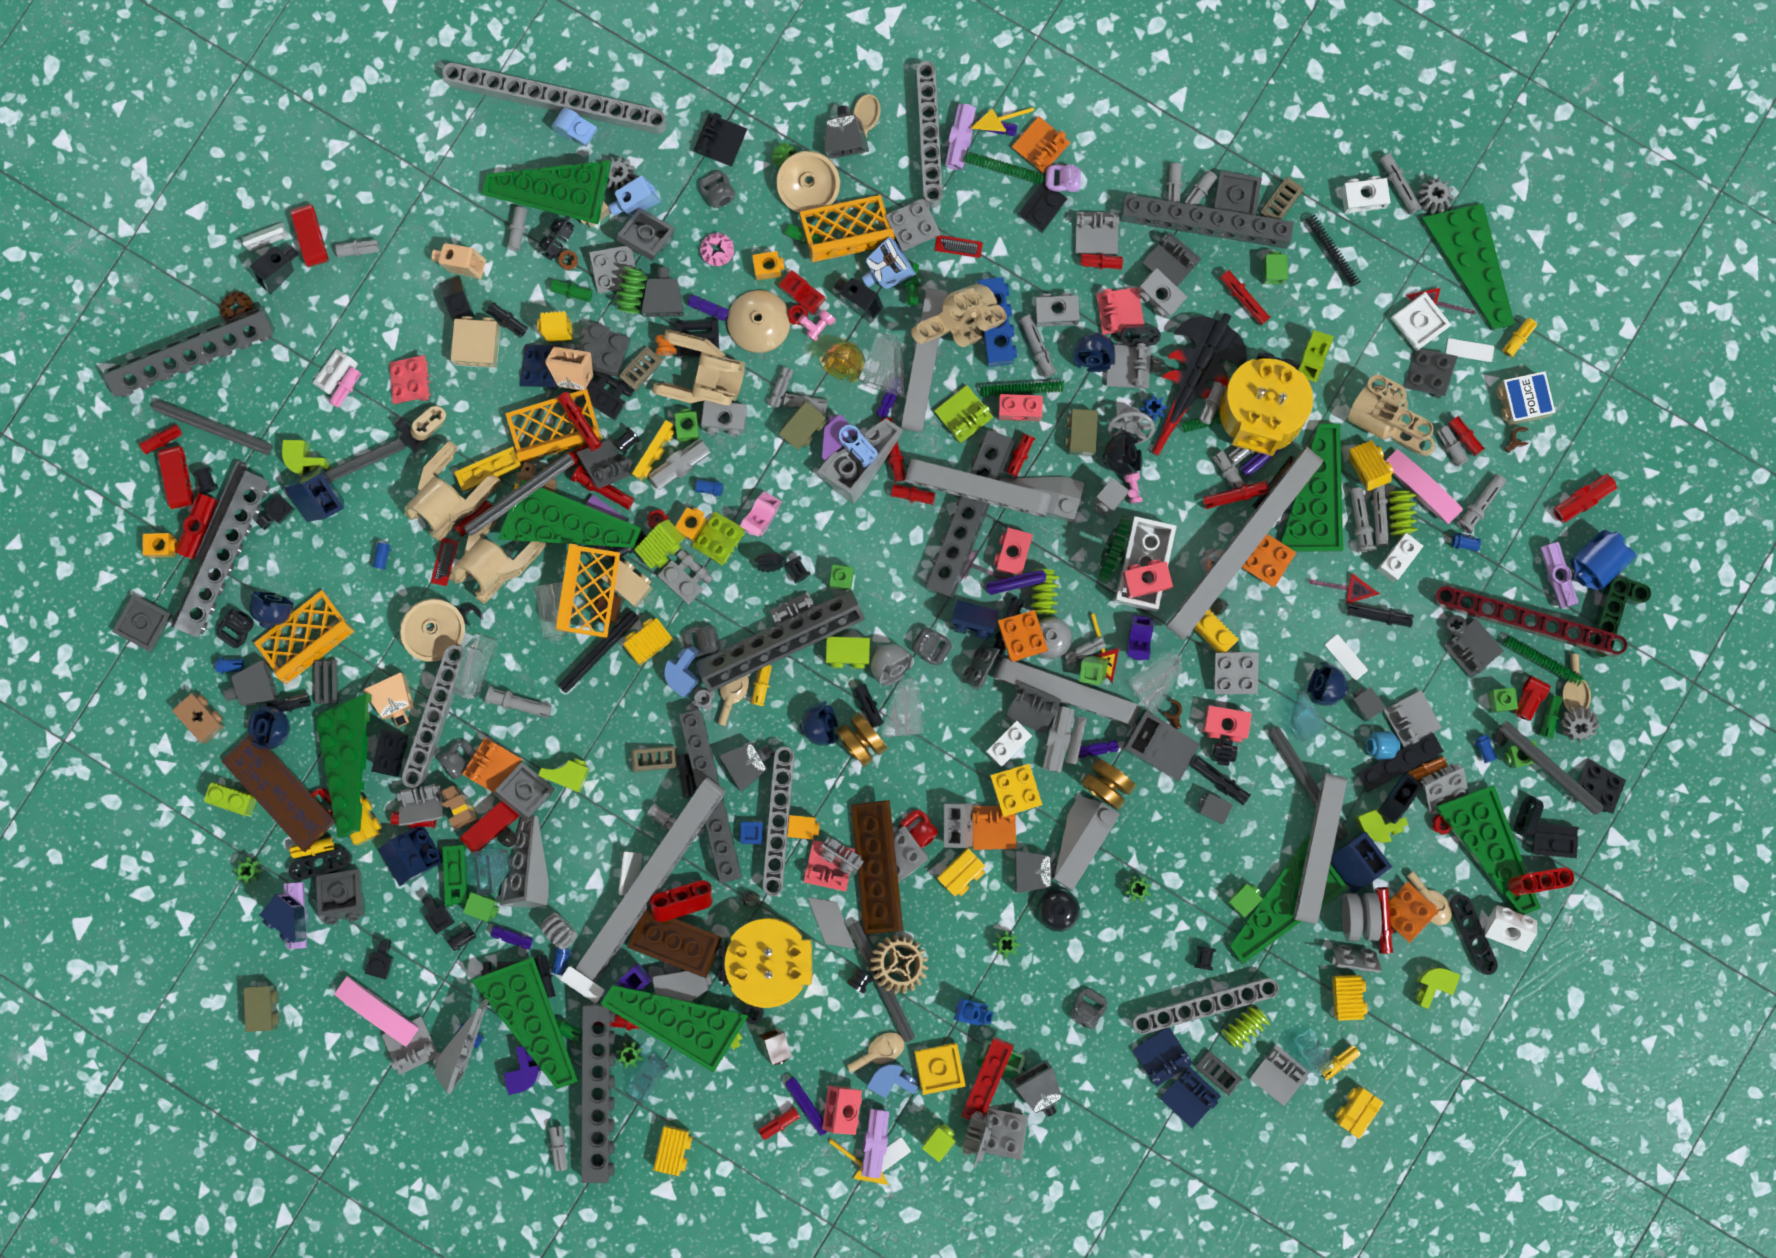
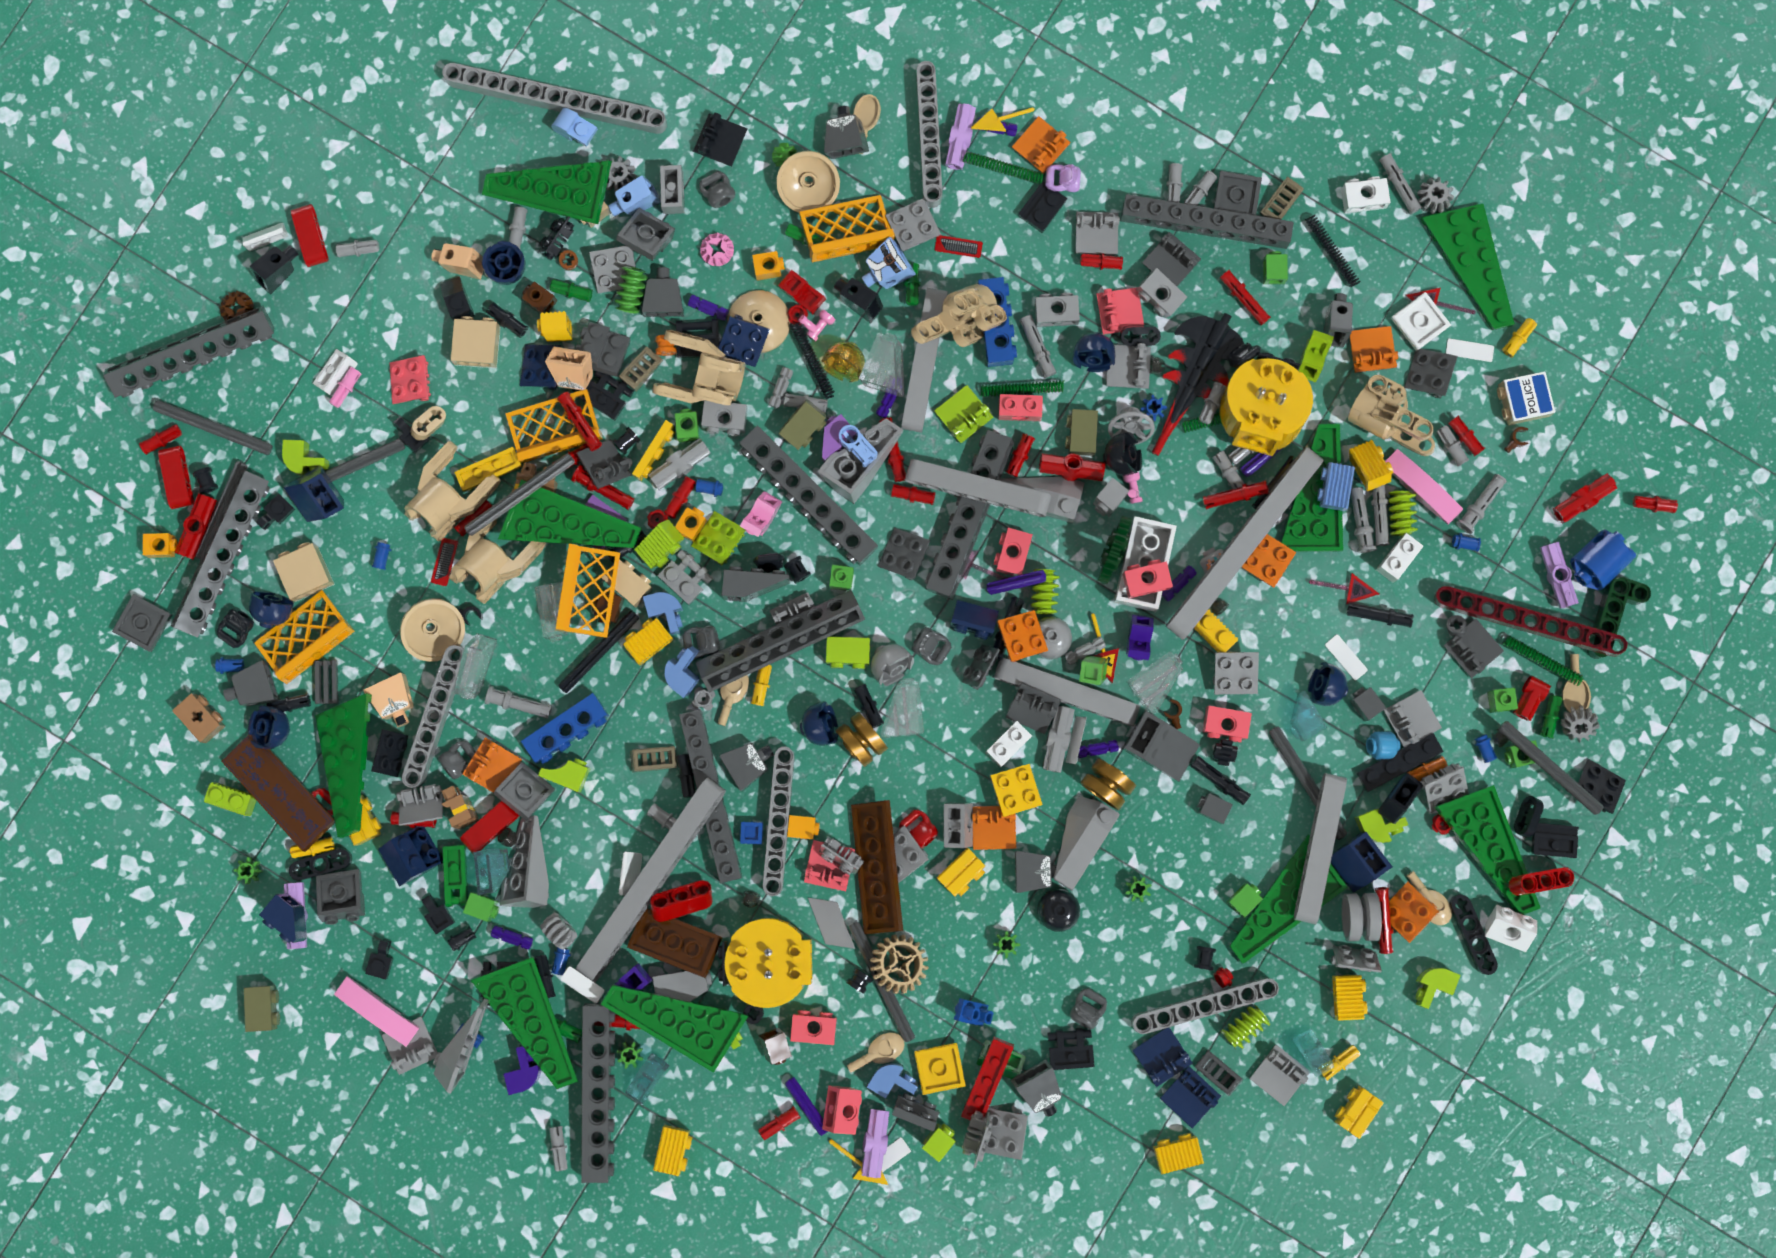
(303, 571): none -> tan piece
(504, 263): none -> dark blue cylinder
(534, 742): none -> blue brick
(538, 298): none -> reddish brown brick
(664, 604): none -> medium blue brick
(672, 189): none -> light grey brick
(679, 497): none -> red pin
(743, 340): none -> dark blue hinge
(745, 585): none -> dark grey slope
(759, 439): none -> dark grey brick
(800, 1030): none -> coral brick
(812, 357): none -> black piece
(904, 553): none -> dark grey hinge
(920, 1114): none -> dark grey plate
(1062, 466): none -> red piece
(1071, 1056): none -> black plate
(1178, 1153): none -> yellow brick
(1179, 582): none -> dark purple axle
(1223, 977): none -> red plate
(1243, 354): none -> black piece
(1336, 486): none -> medium blue brick
(1339, 320): none -> dark grey torso
(1373, 349): none -> orange hinge
(1656, 504): none -> red axle

